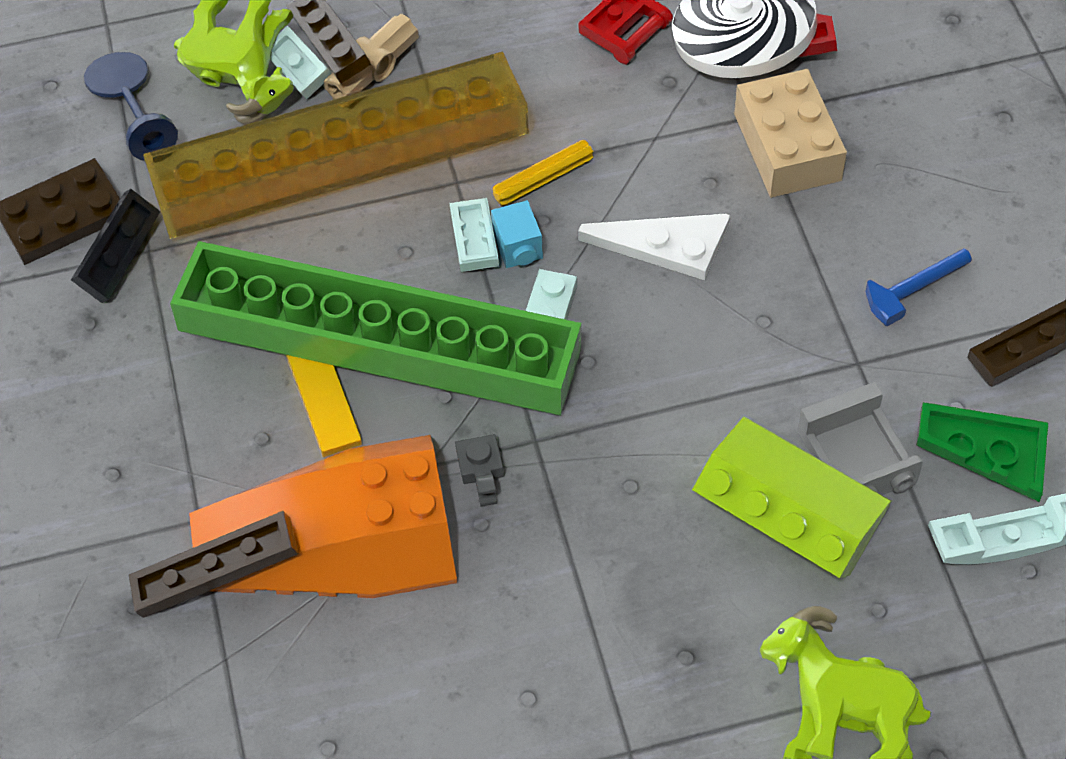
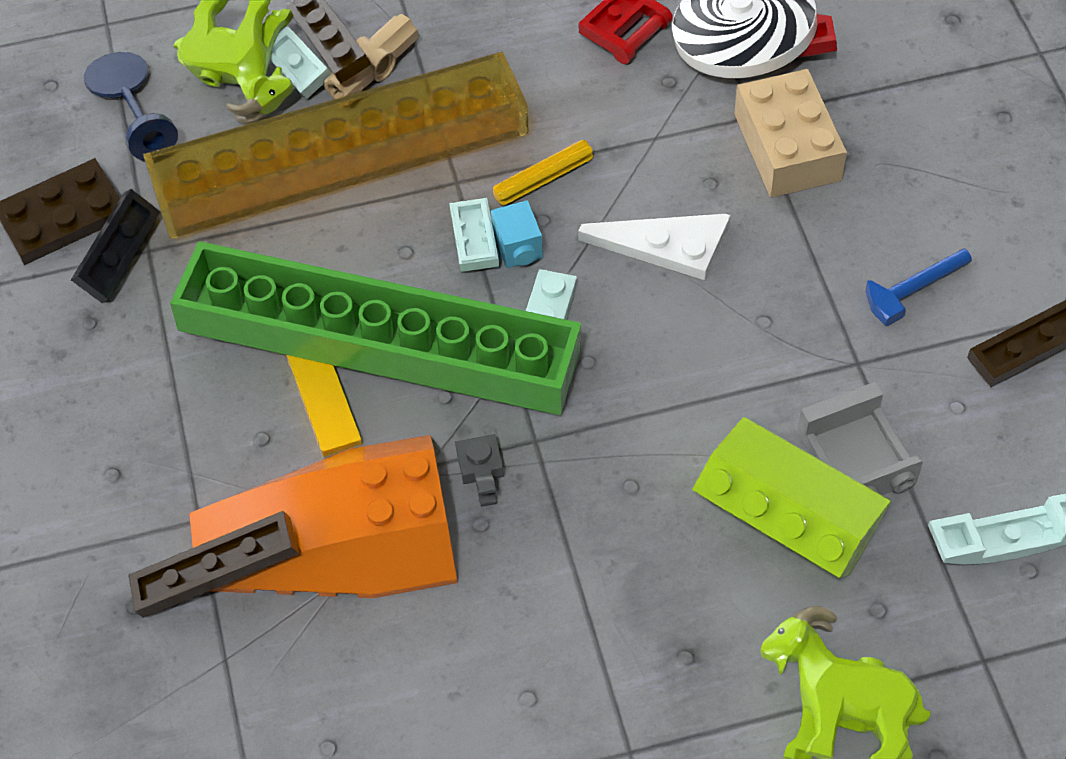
(989, 444): green wing -> none

